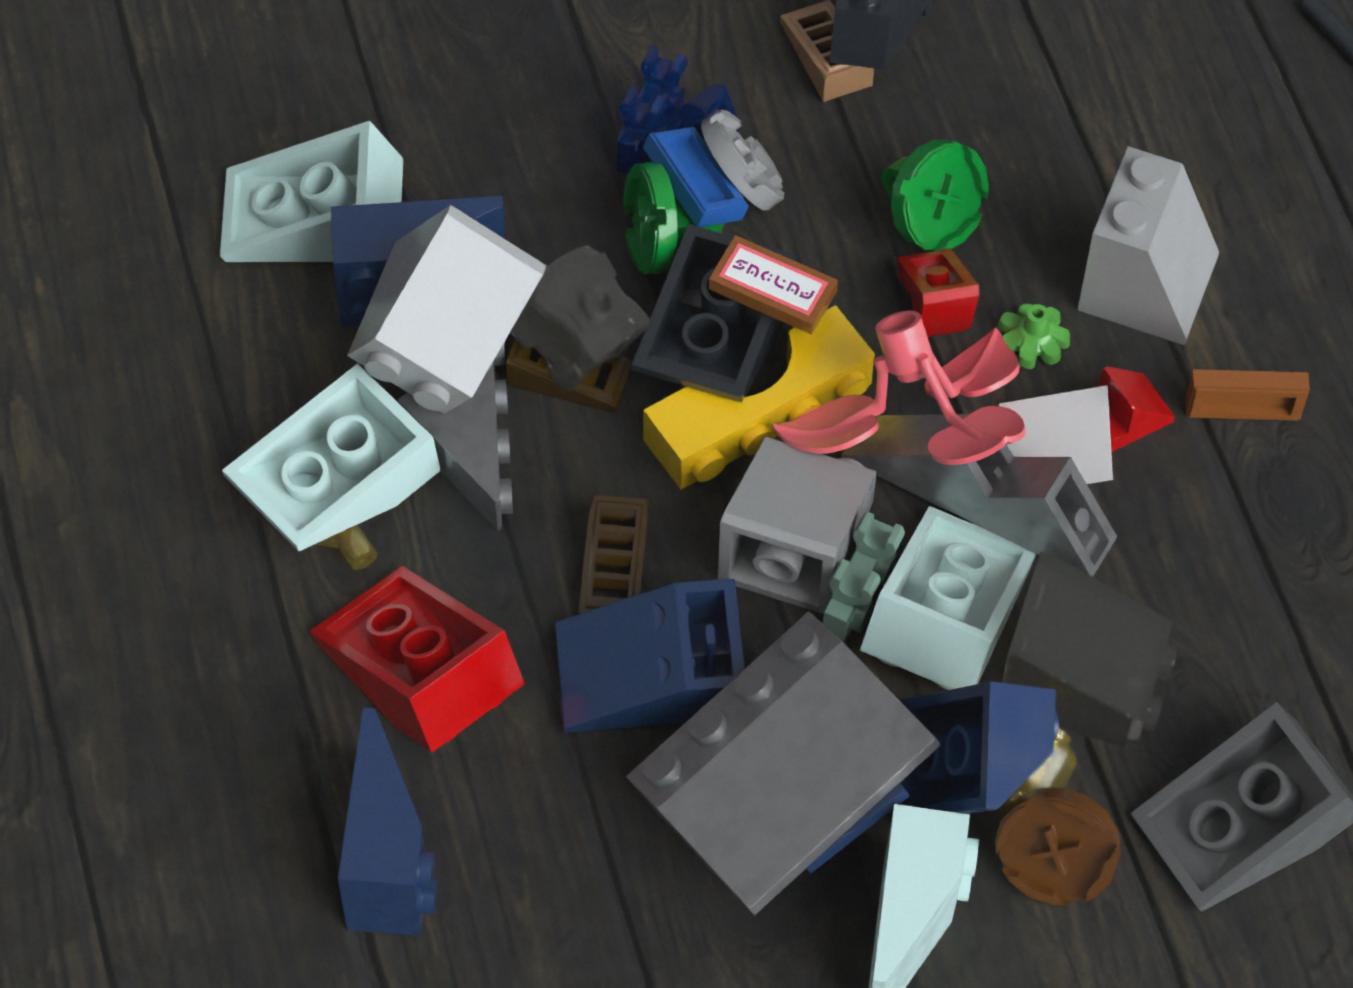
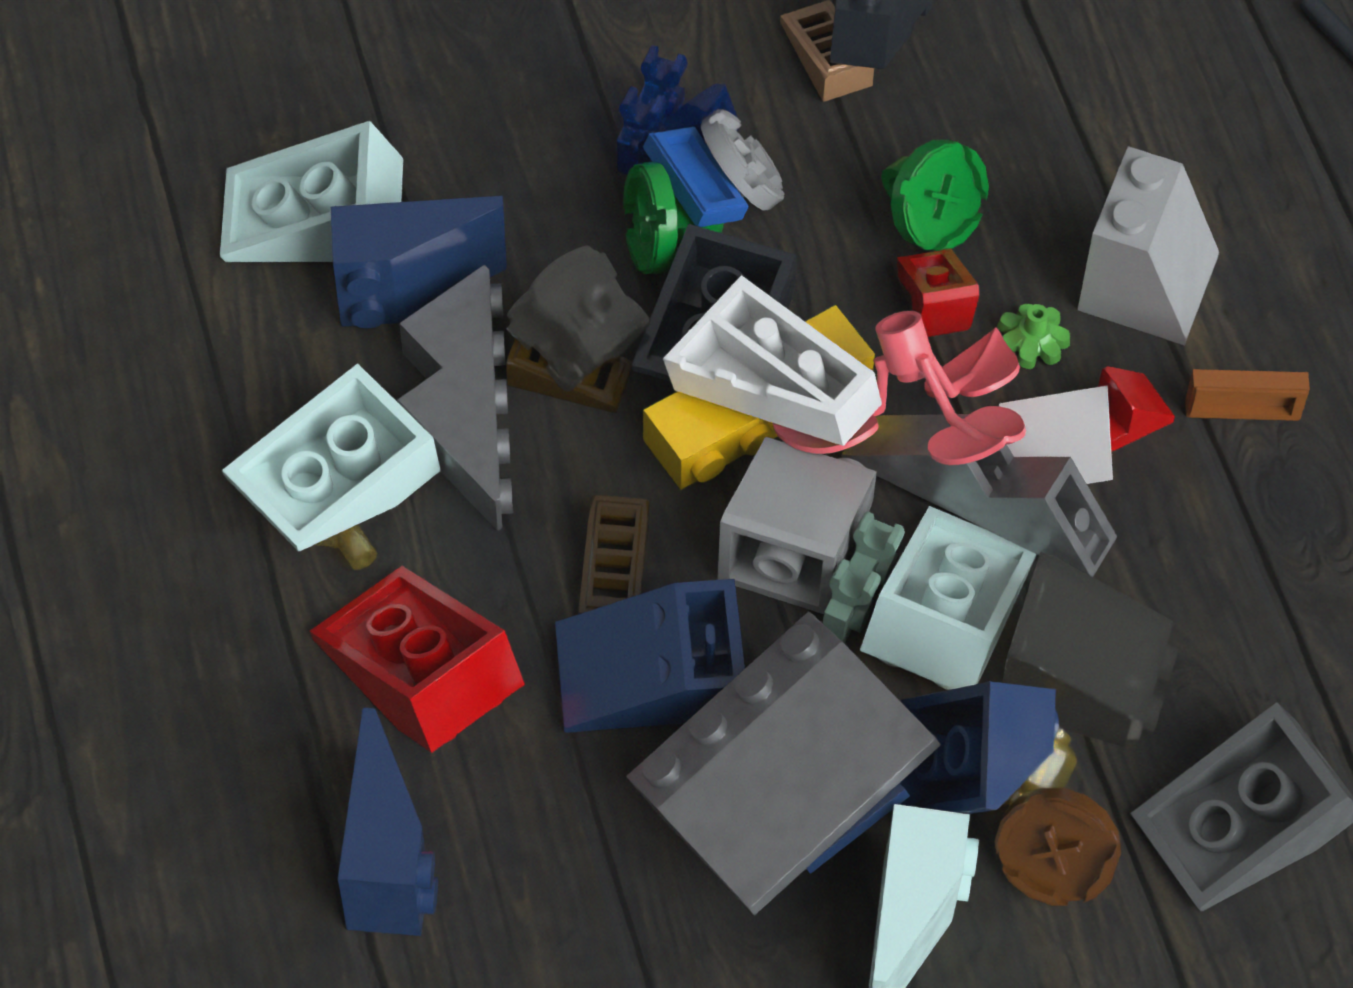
(444, 309): slope -> none
(773, 284): tile -> none
(773, 367): none -> white wedge

